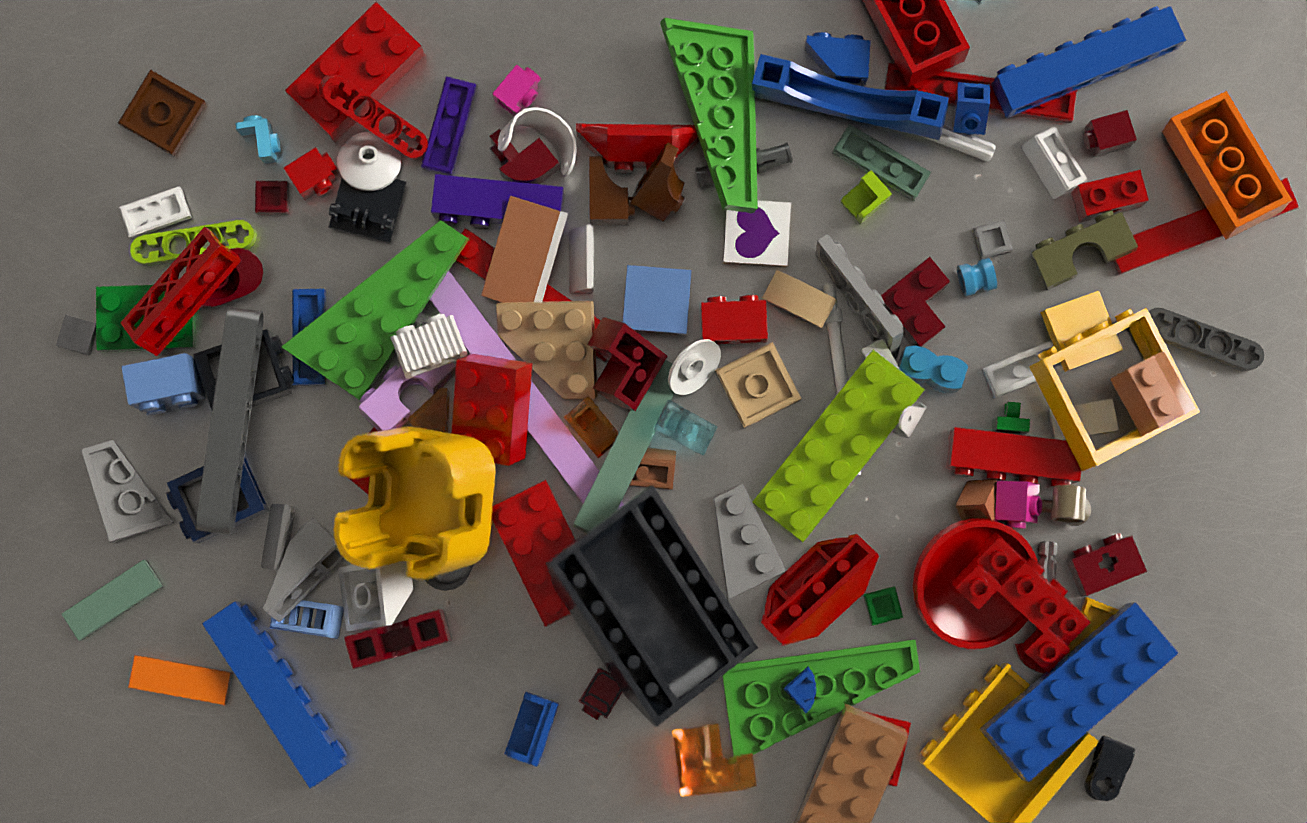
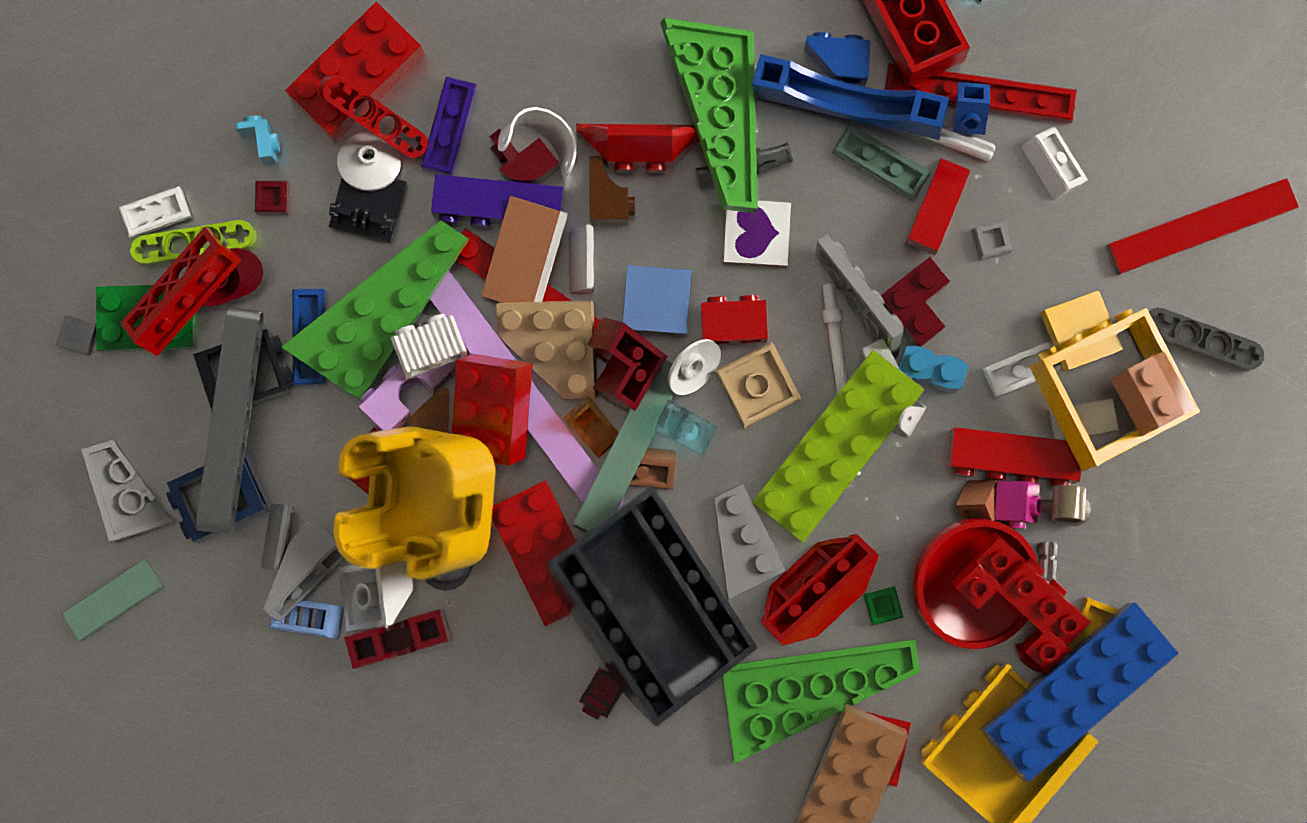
(162, 113): reddish brown tile -> none
(163, 383): medium blue brick -> none
(180, 679): orange tile -> none
(275, 693): blue brick -> none
(312, 173): red brick -> none
(517, 90): dark pink brick -> none
(531, 729): blue hinge -> none
(660, 187): reddish brown arch -> none
(704, 768): clear orange brick -> none
(799, 298): tan slope -> none
(803, 689): blue tile -> none
(866, 197): lime panel -> none
(938, 206): none -> red slope
(977, 277): dark azure wheel -> none
(1011, 422): green tile -> none
(1088, 61): blue brick -> none
(1108, 235): olive arch -> none
(1109, 133): dark red brick -> none
(1109, 765): black piece -> none
(1113, 193): red brick -> none
(1124, 566): dark red brick -> none
(1226, 165): orange brick -> none

